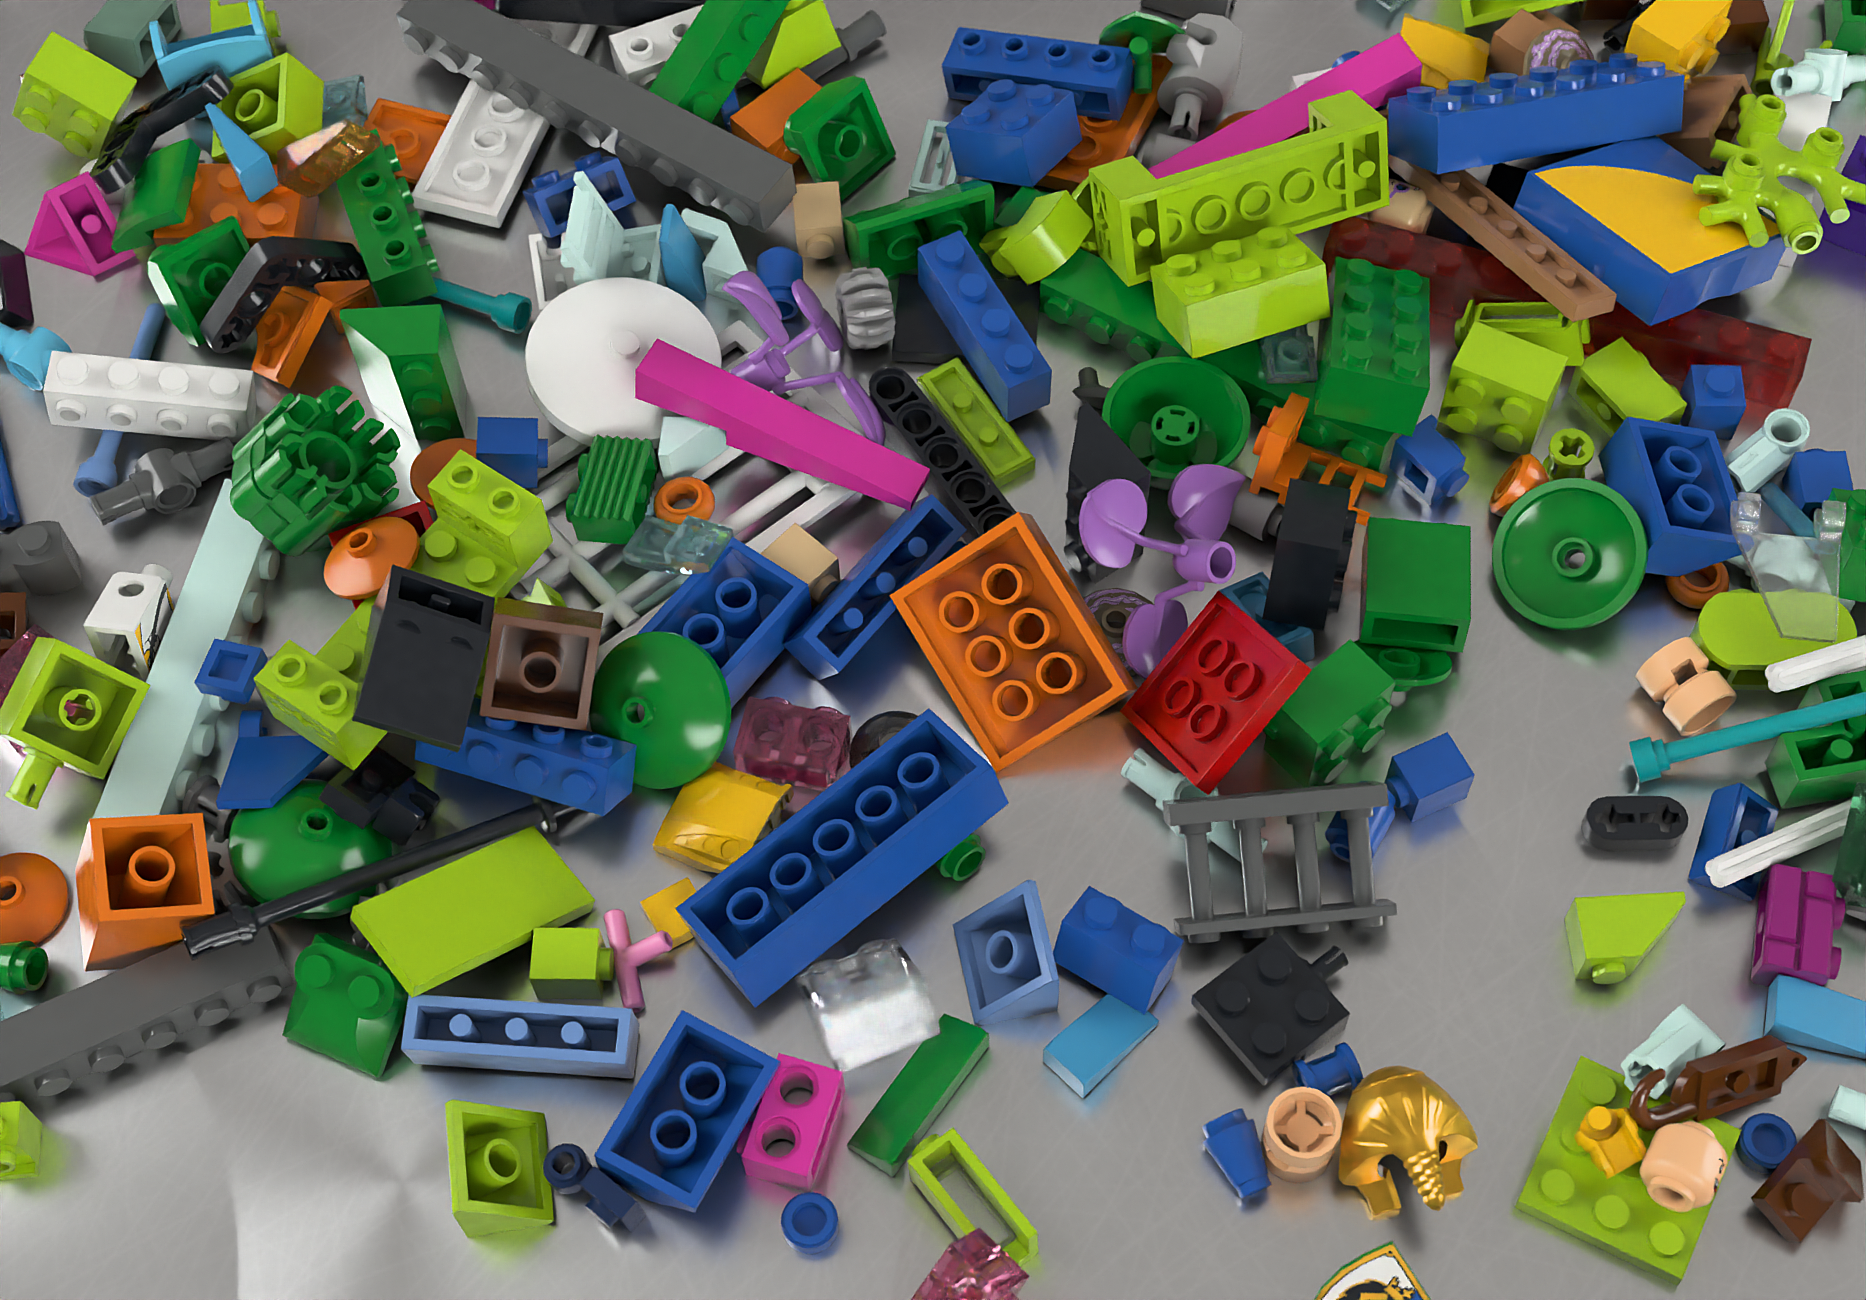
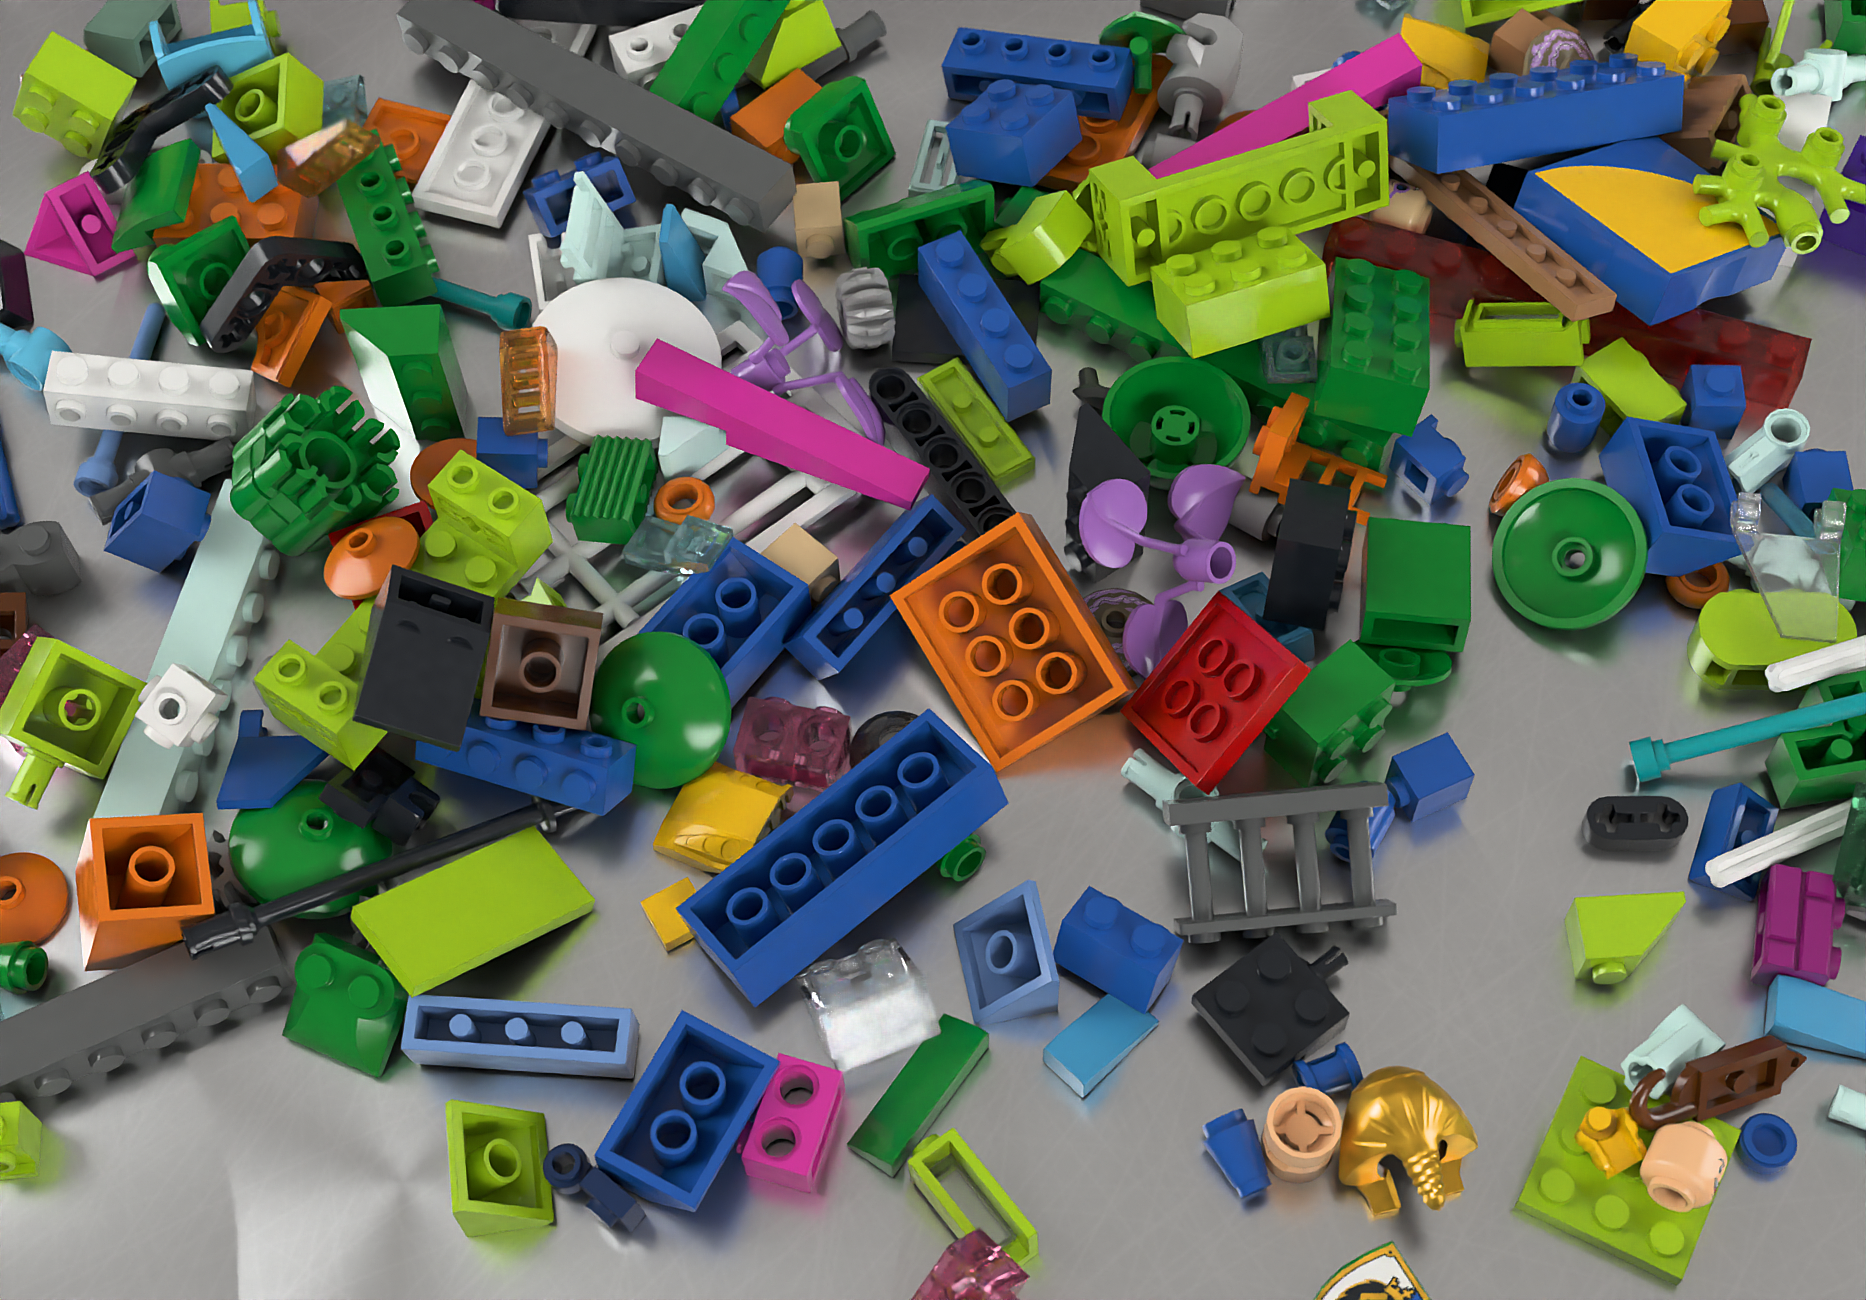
(131, 619): white torso -> none
(158, 521): none -> blue brick
(197, 701): none -> white brick
(202, 799): dark grey bush -> none
(230, 671): blue tile -> none
(527, 350): none -> clear orange slope
(570, 963): lime brick -> none
(630, 956): bright pink piece -> none
(810, 1223): blue tile -> none
(1501, 388): lime brick -> none
(1563, 451): lime bush -> none
(1575, 417): none -> blue brick
(1682, 681): light nougat wheel -> none
(1810, 1181): reddish brown slope -> none

